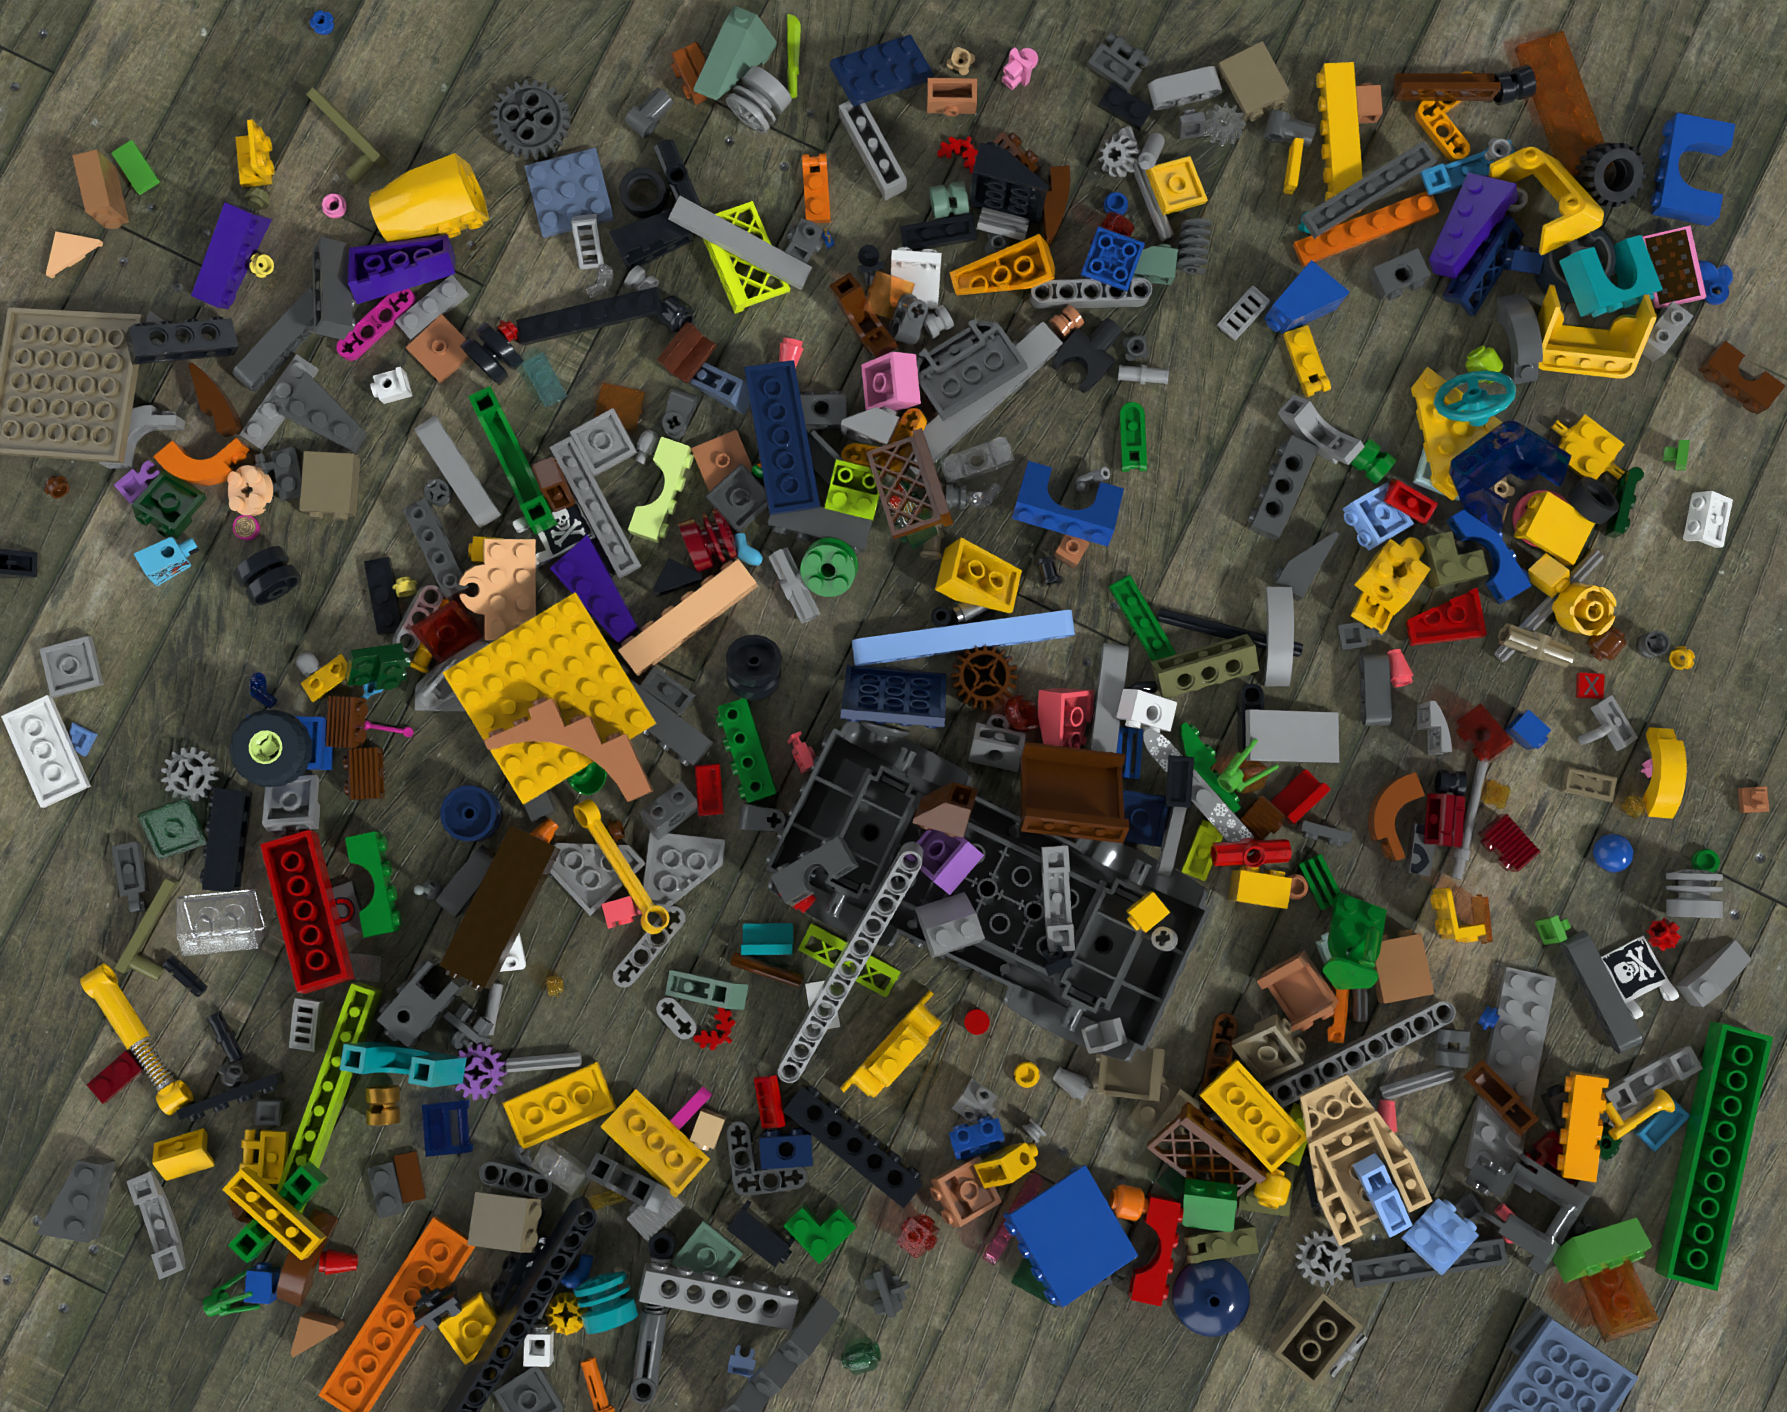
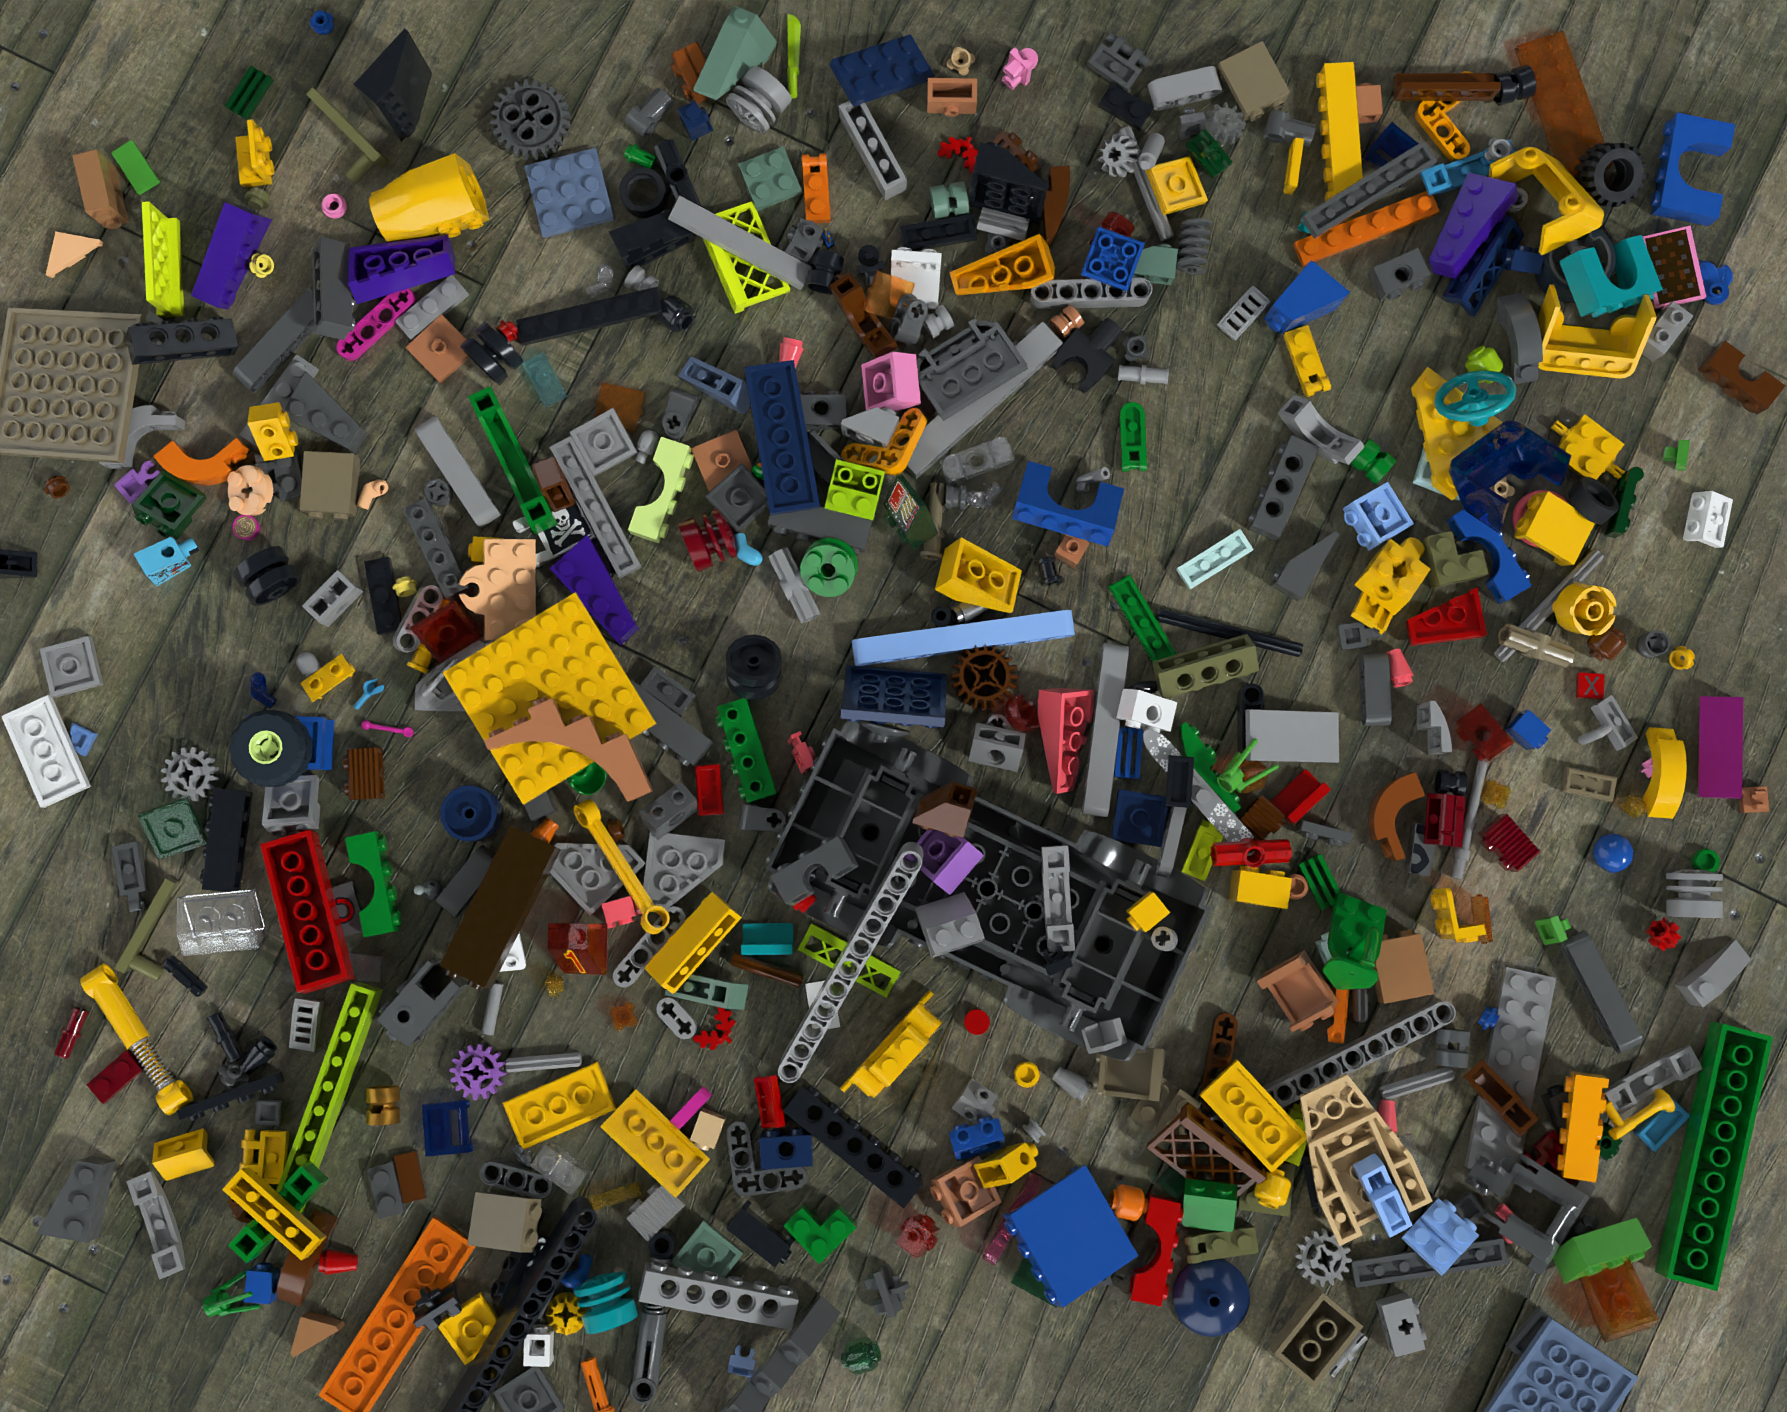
(71, 1033): none -> dark red axle
(162, 262): none -> neon yellow fence
(215, 403): reddish brown slope -> none
(245, 91): none -> dark green tile
(258, 1054): none -> black cone
(272, 431): none -> yellow brick
(332, 598): none -> light grey brick
(346, 722): reddish brown brick -> none
(371, 490): none -> light nougat arm
(378, 664): dark green plate -> none
(396, 86): none -> black slope
(398, 390): white brick -> none
(421, 1065): teal arch -> none
(461, 1020): dark grey hips -> none
(579, 947): none -> clear red slope
(590, 219): light grey slope -> none
(619, 1022): none -> clear orange plate
(627, 1183): dark grey arch -> none
(639, 156): none -> green pin
(675, 577): black slope -> none
(686, 353): copper panel -> none
(688, 617): light nougat brick -> none
(692, 942): none -> yellow brick
(695, 120): none -> dark blue brick
(770, 178): none -> sand green plate
(825, 268): none -> black wheel
(927, 473): reddish brown fence -> none
(1072, 793): reddish brown panel -> none
(1116, 203): blue plate -> none
(1209, 153): none -> dark green hips
(1214, 559): none -> light aqua plate
(1270, 1048): dark tan plate -> none
(1279, 636): light grey slope -> none
(1391, 141): none -> clear blue plate
(1392, 1312): none -> light grey brick
(1409, 501): red slope -> none
(1549, 576): yellow brick -> none
(1636, 973): flag -> none
(1720, 747): none -> magenta brick

